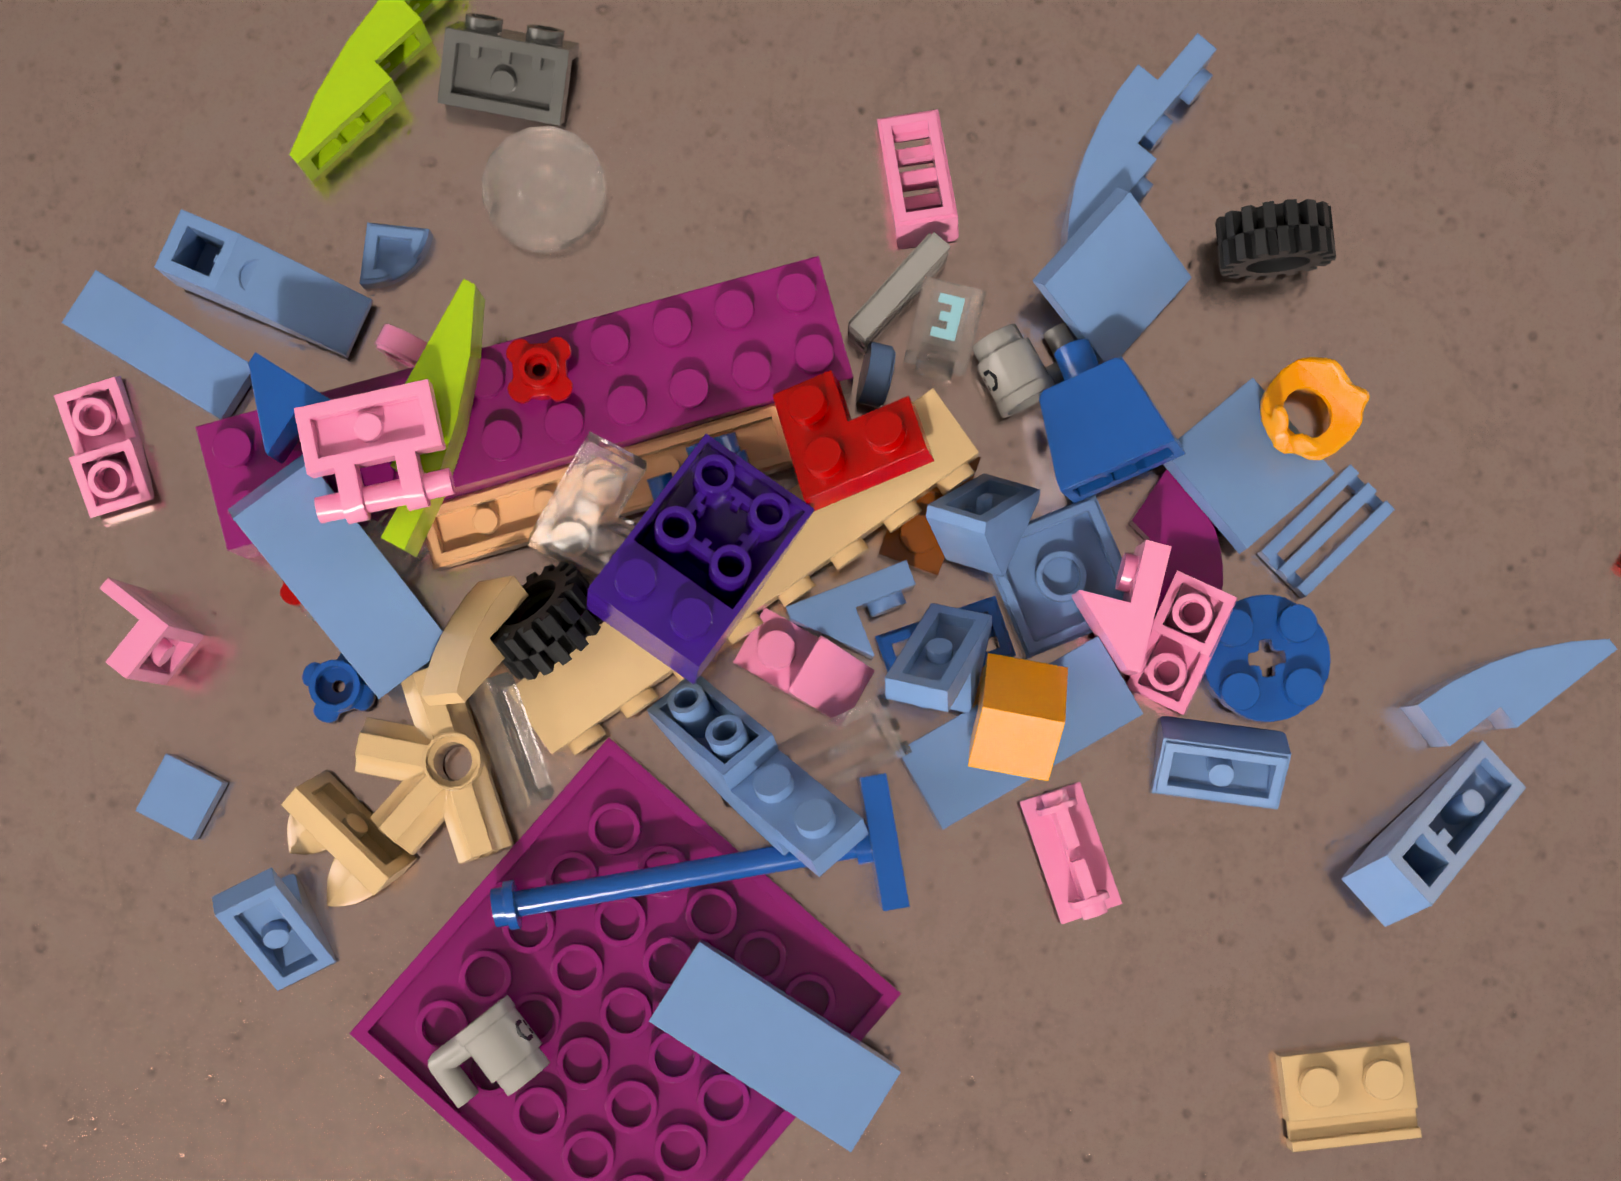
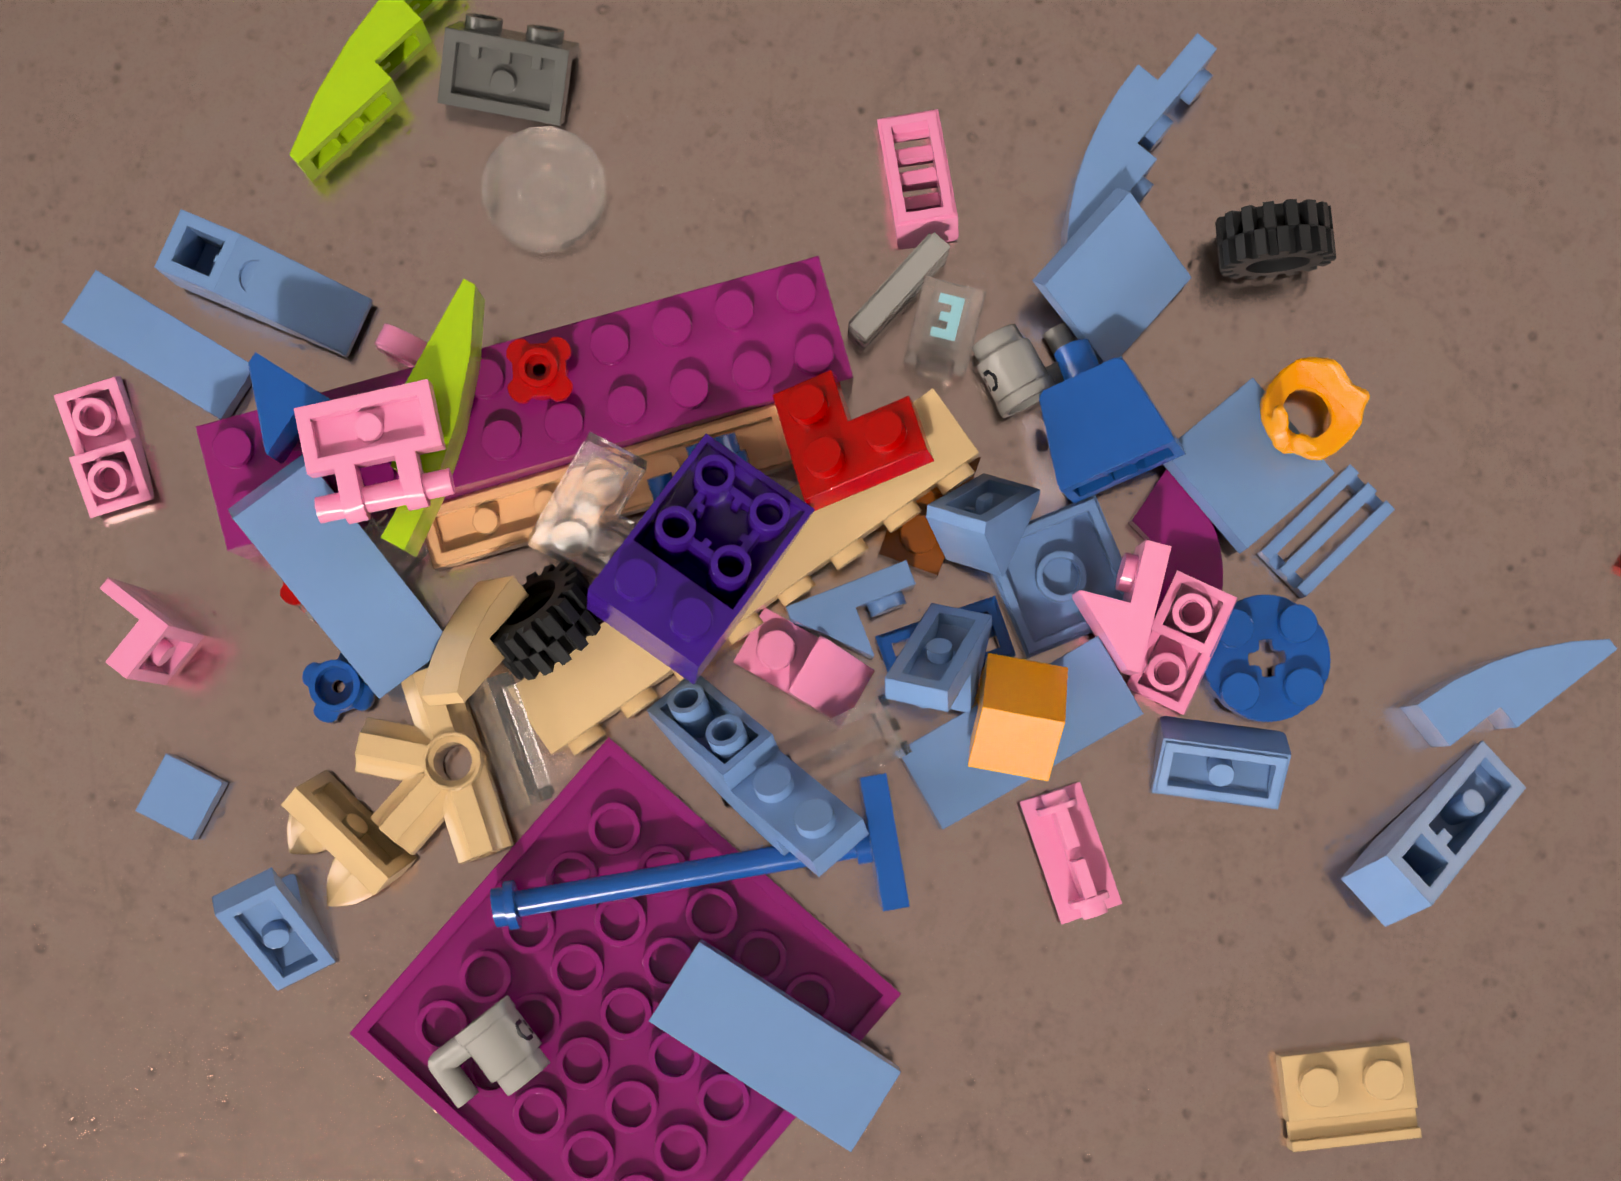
(392, 253): medium blue tile -> none
(875, 374): medium blue tile -> none

